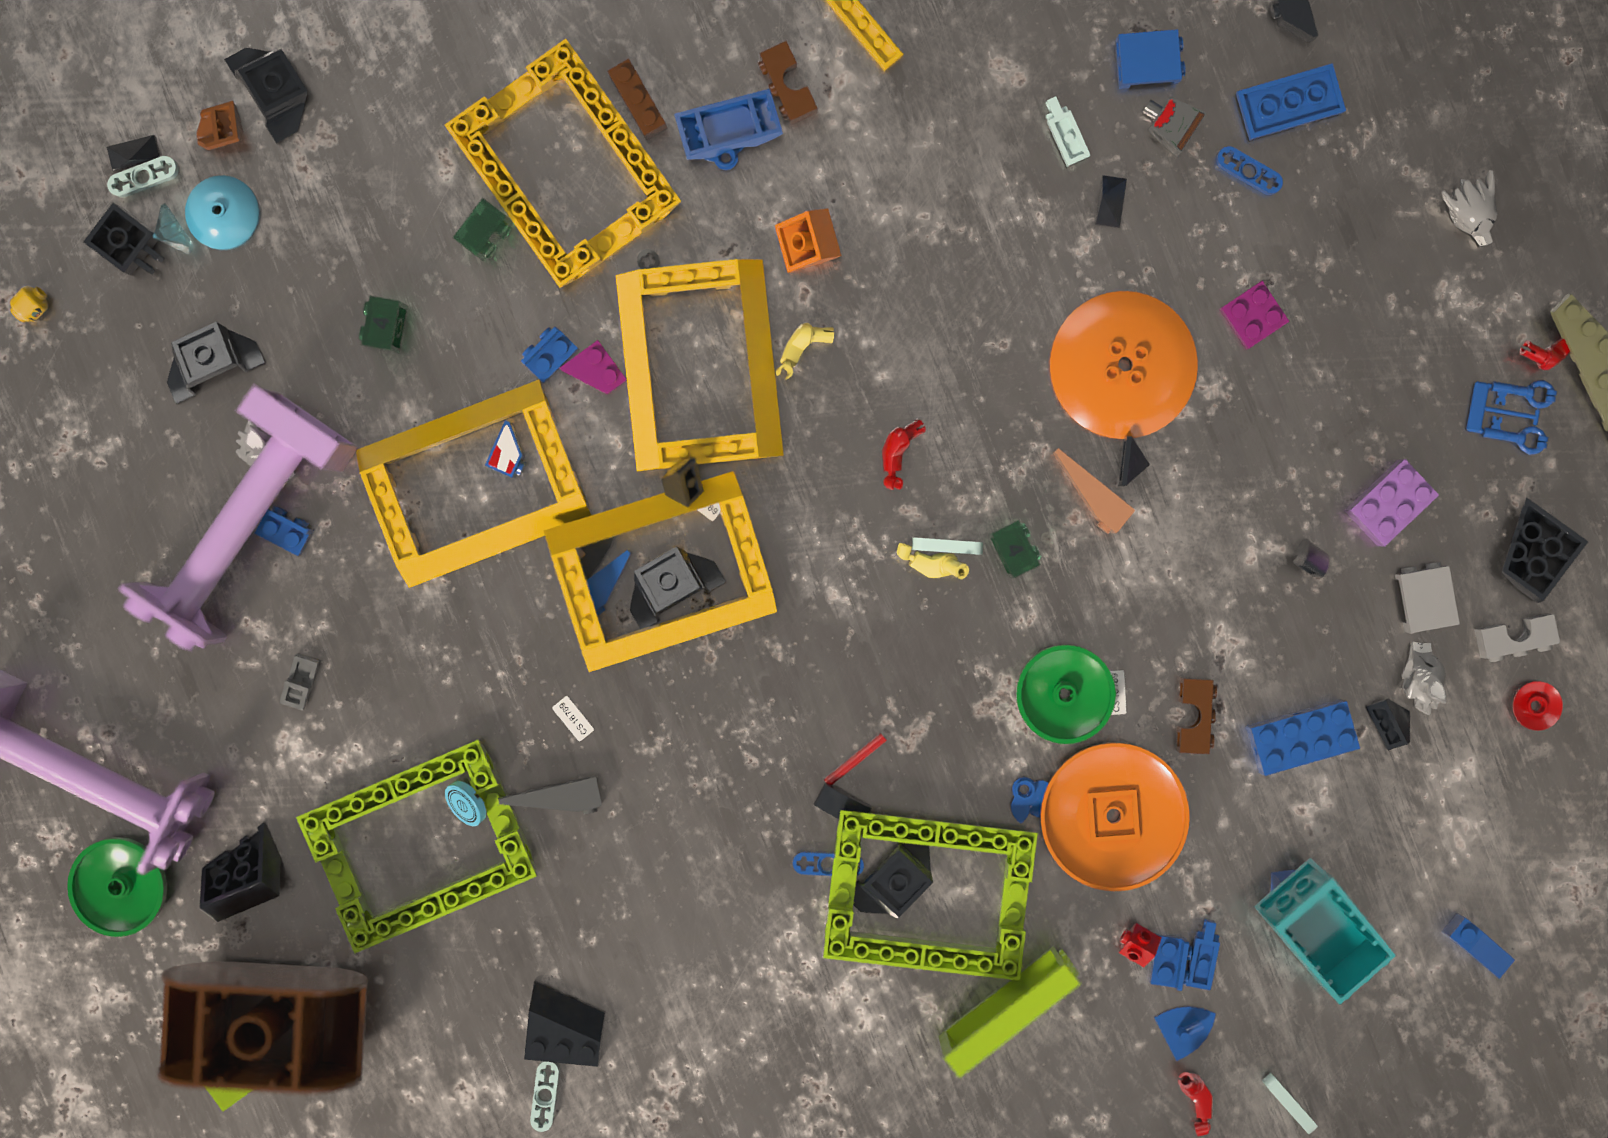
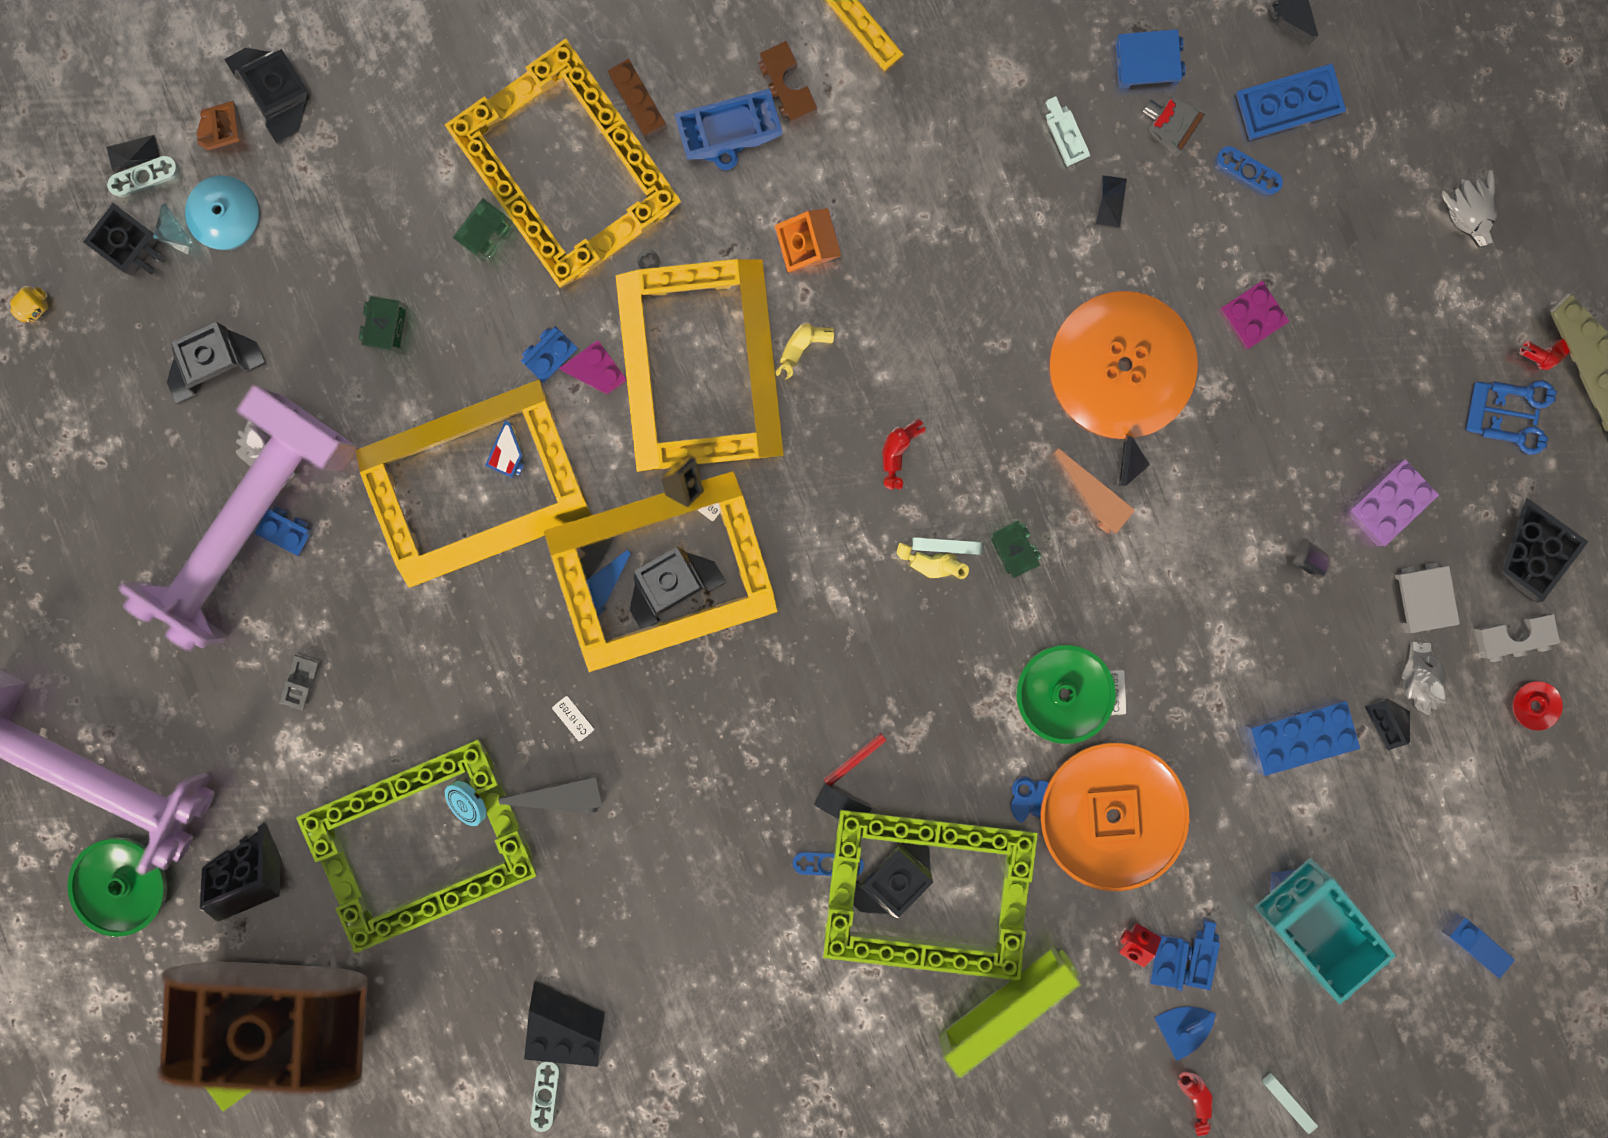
(1198, 736): reddish brown arch -> none

